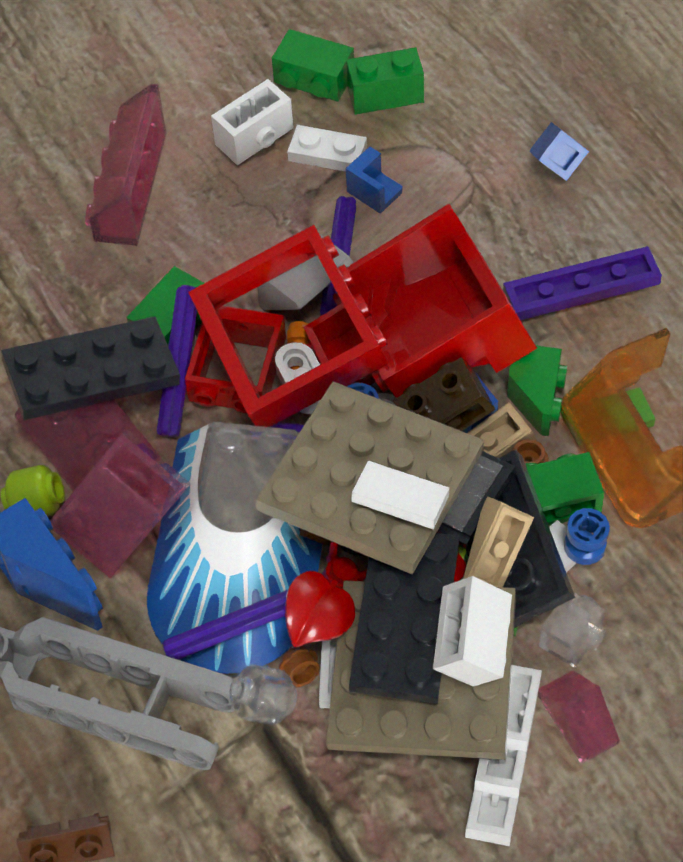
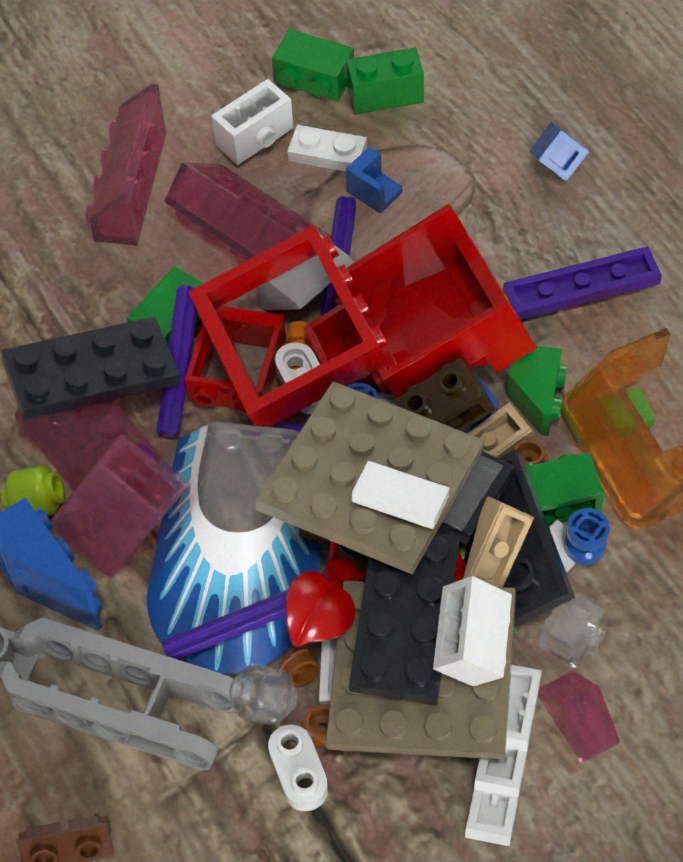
(232, 209): none -> clear pink slope
(297, 765): none -> white plate
(315, 717): none -> dark orange plate

